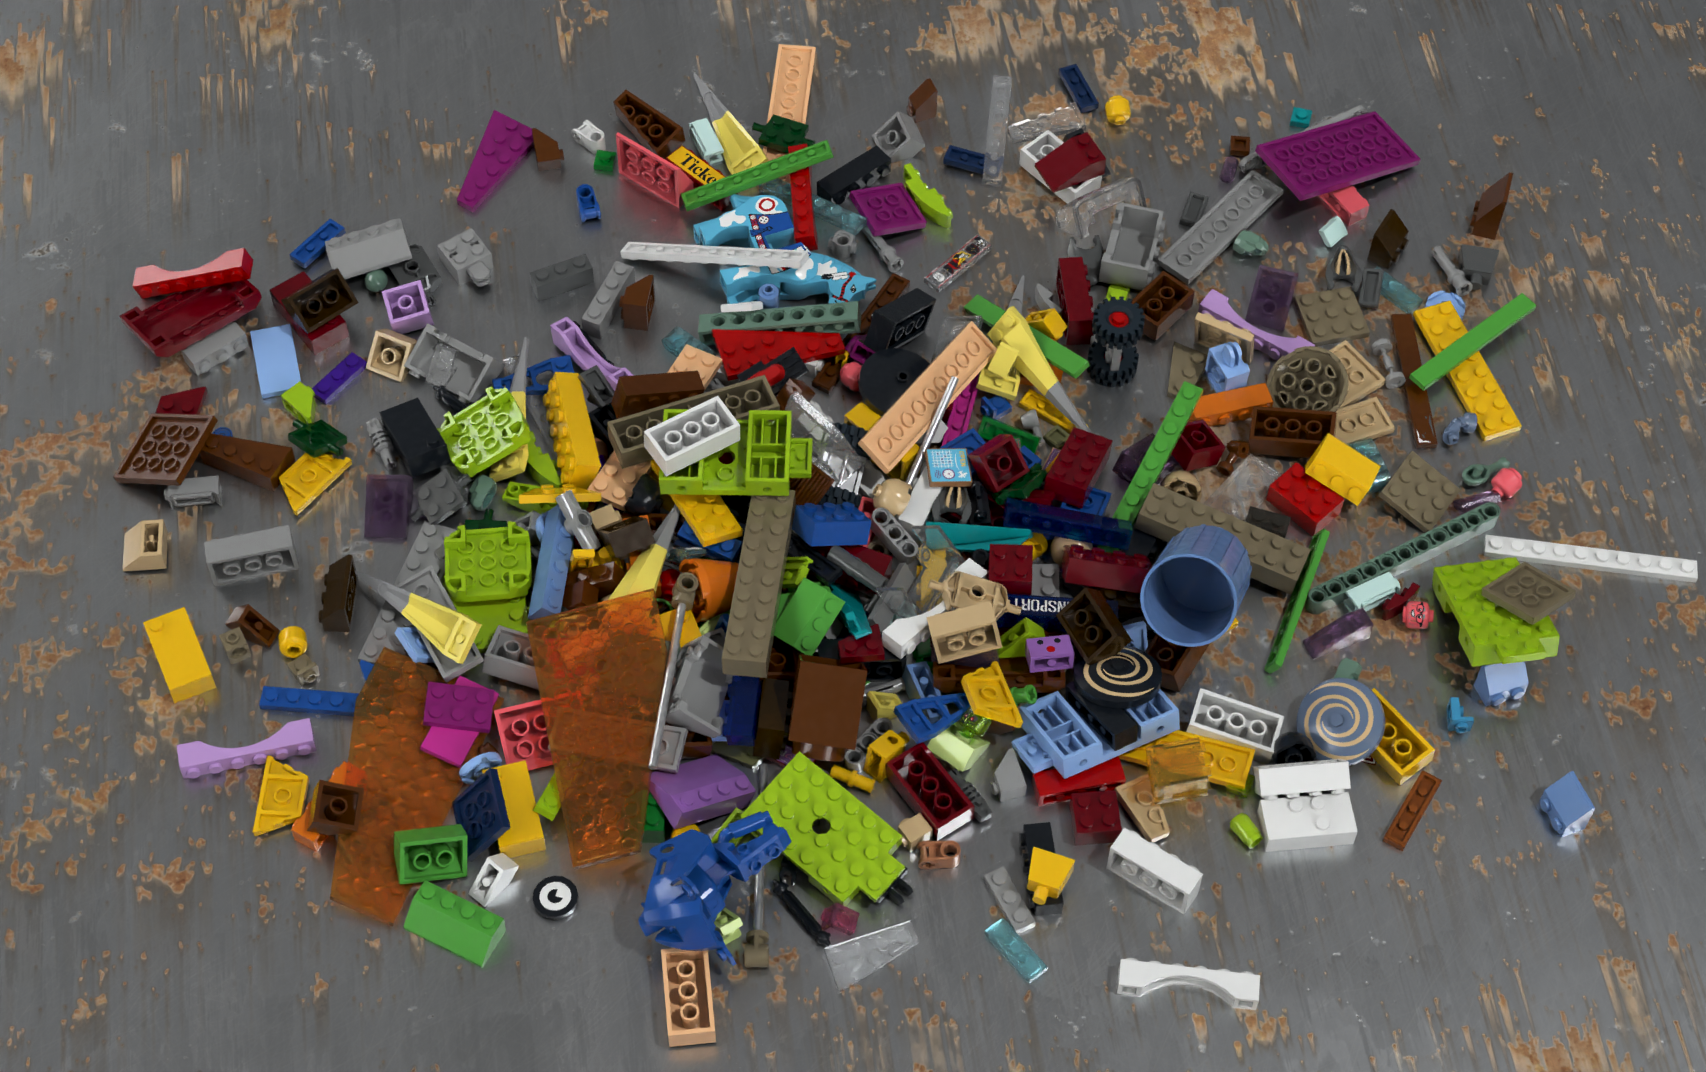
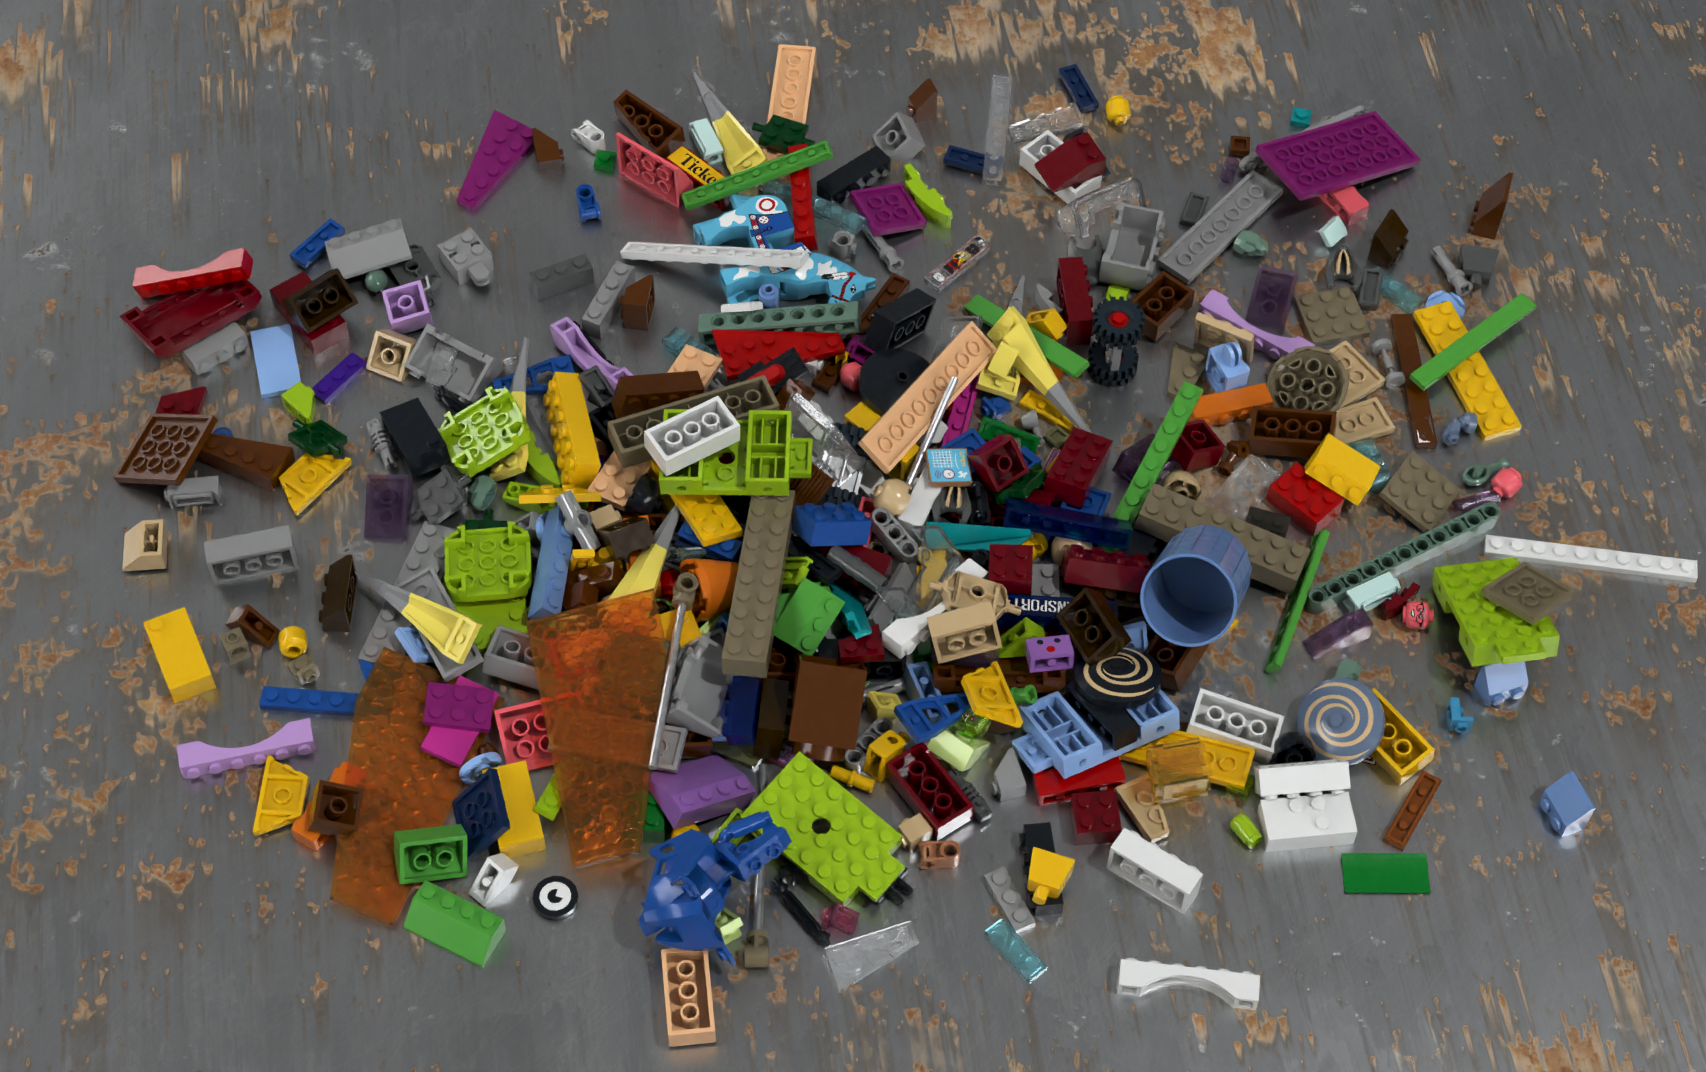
(1385, 873): none -> green sticker

